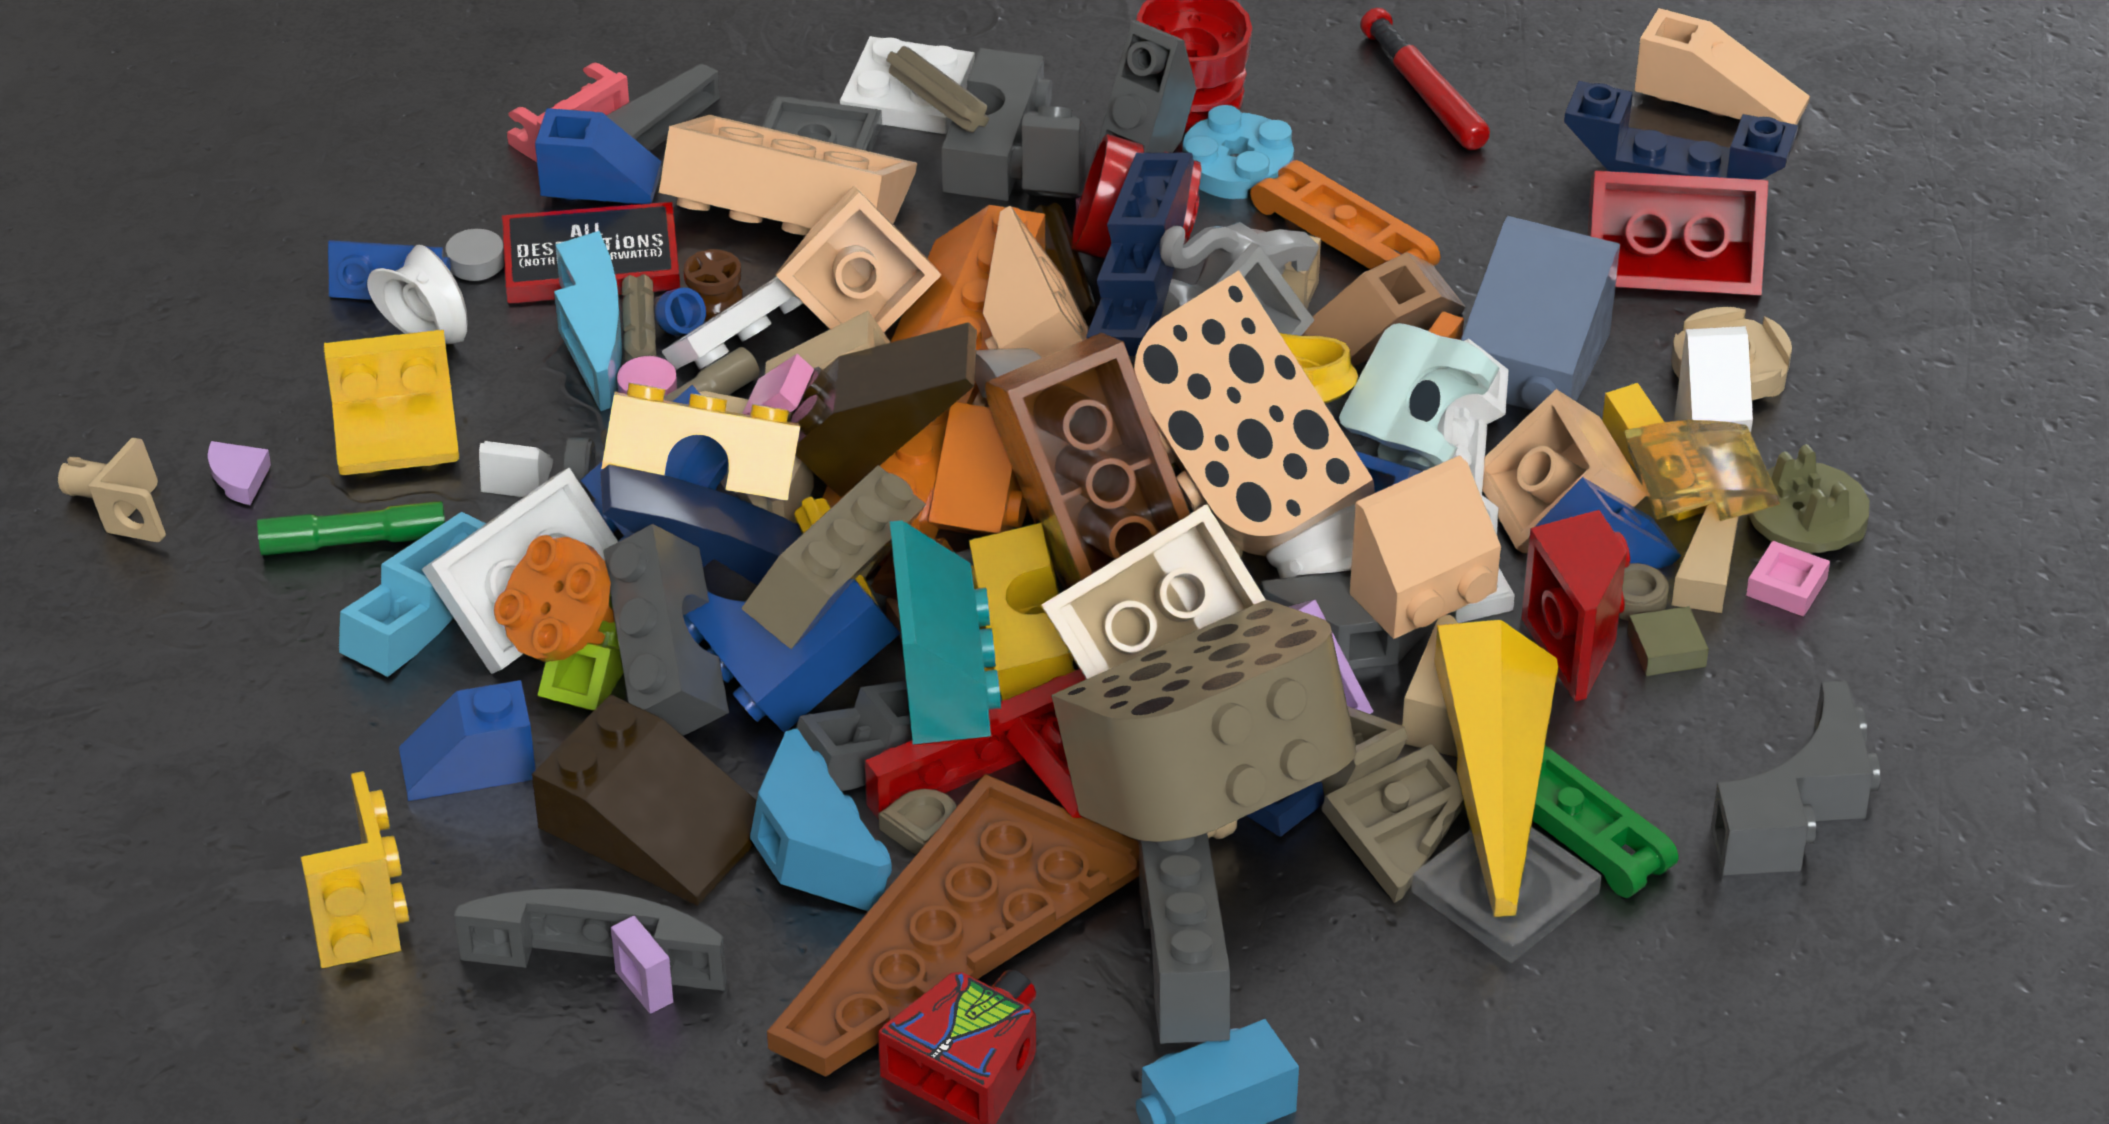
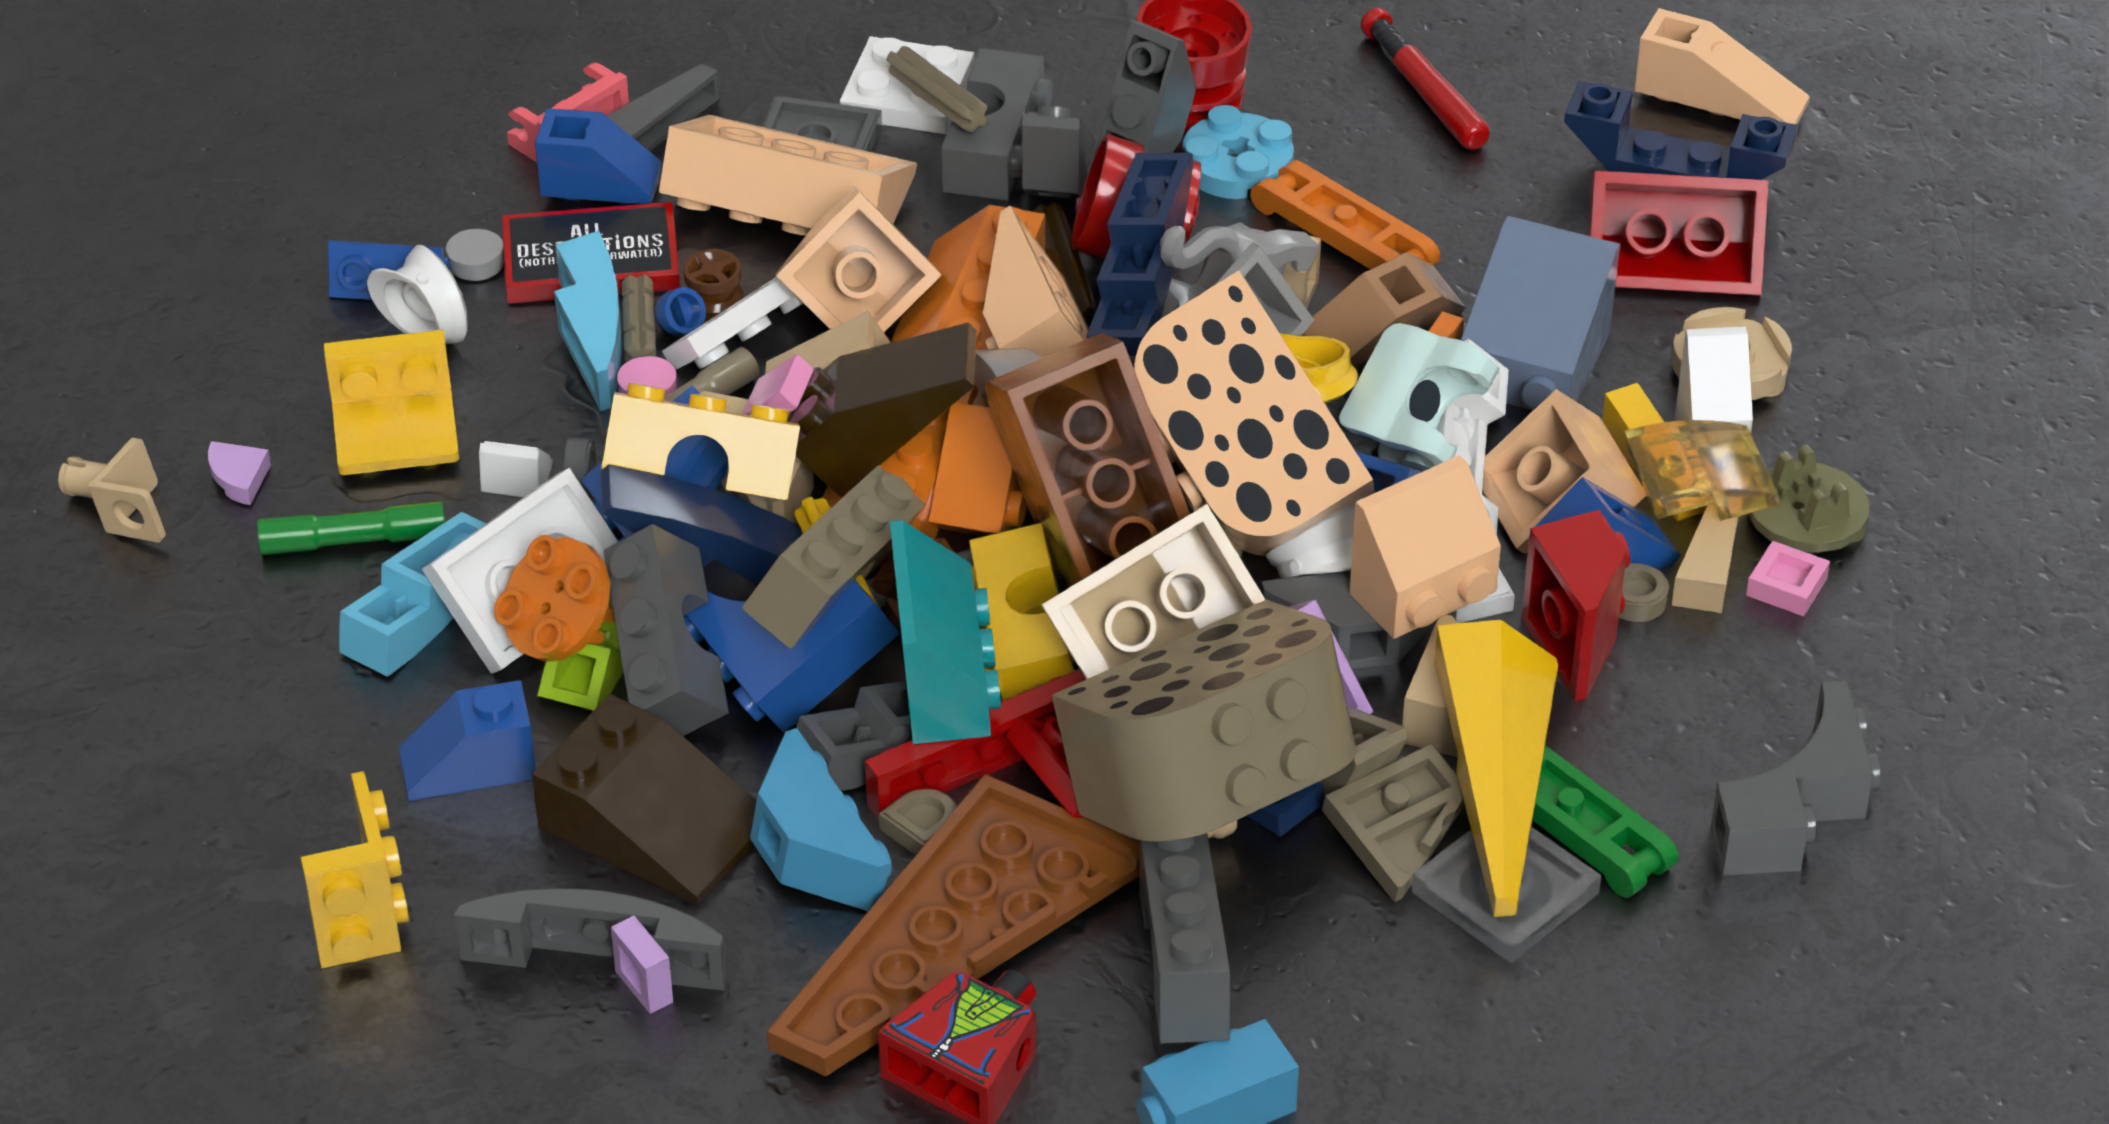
(1667, 641): olive tile -> none

